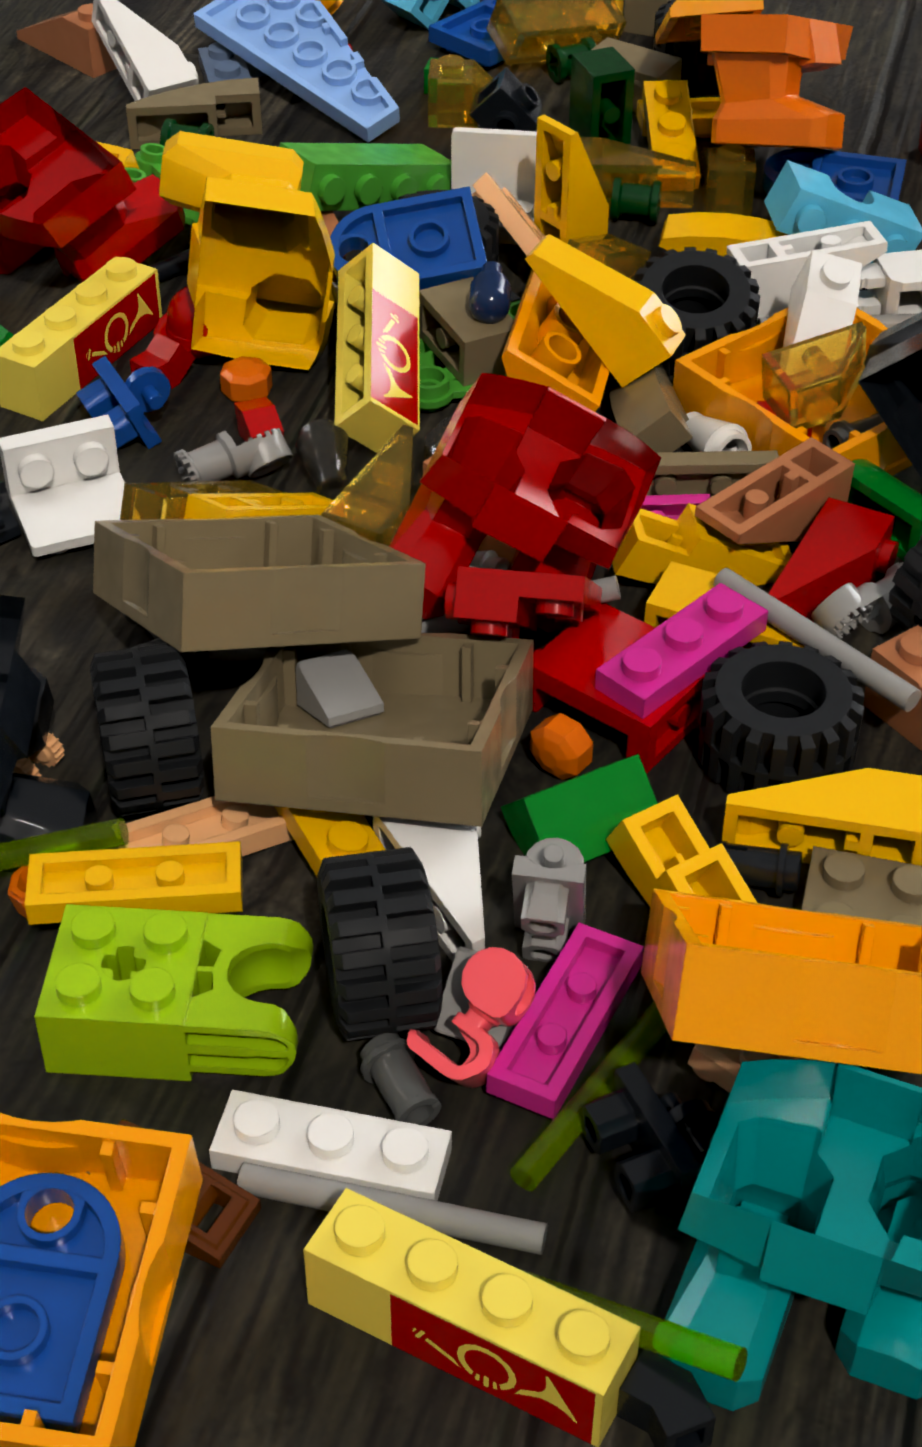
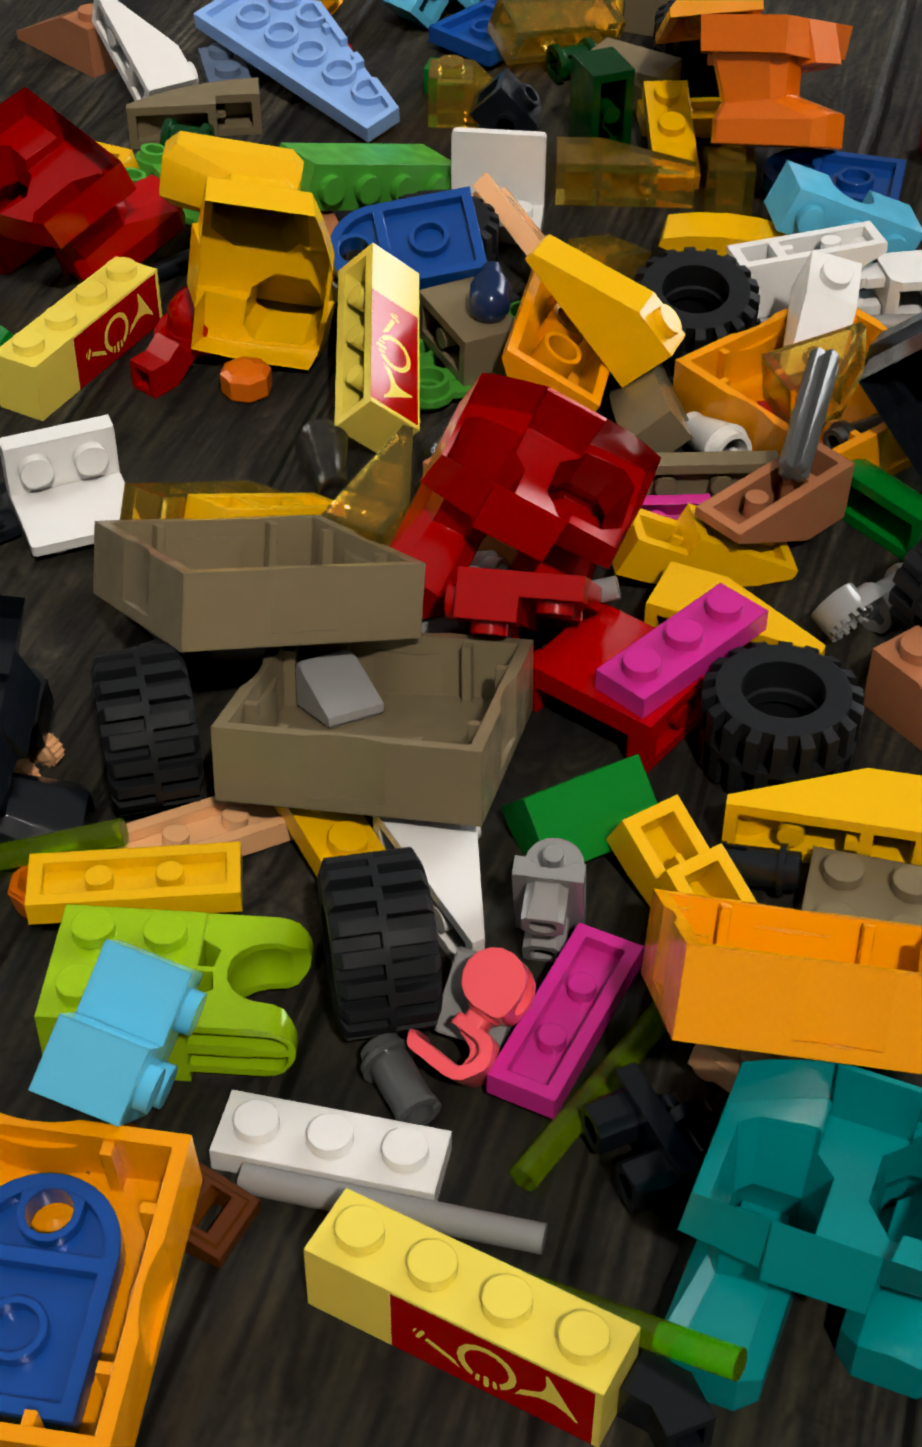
(119, 1041): none -> medium azure brick
(126, 401): blue hips -> none
(224, 458): light grey connector -> none
(255, 417): red piece -> none
(561, 746): orange tile -> none
(566, 187): yellow slope -> none
(635, 200): dark green bush -> none
(808, 415): none -> dark grey axle
(810, 634): light grey bar -> none
(839, 548): red slope -> none

